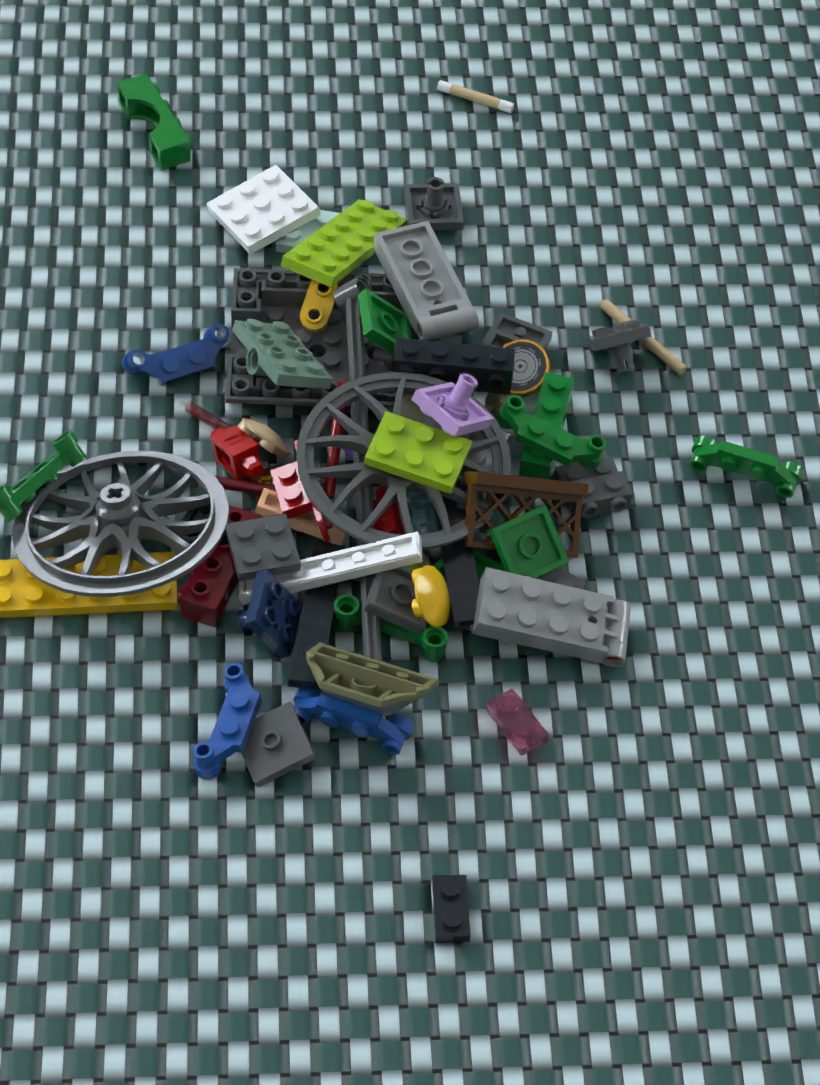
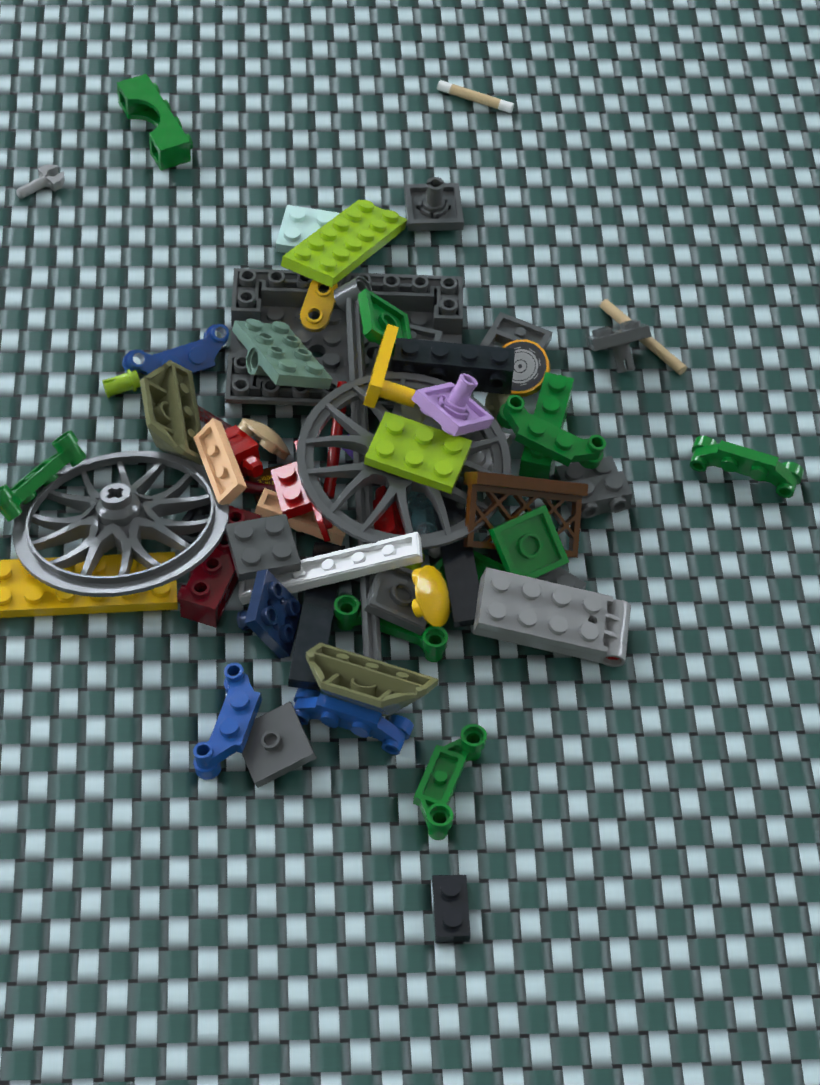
(46, 179): none -> light grey bar
(121, 383): none -> lime pin
(172, 410): none -> olive wedge
(219, 462): none -> light nougat plate
(263, 209): white plate -> none
(383, 388): none -> yellow piece
(425, 281): light grey hinge -> none
(442, 778): none -> green plate
(517, 722): clear pink plate -> none

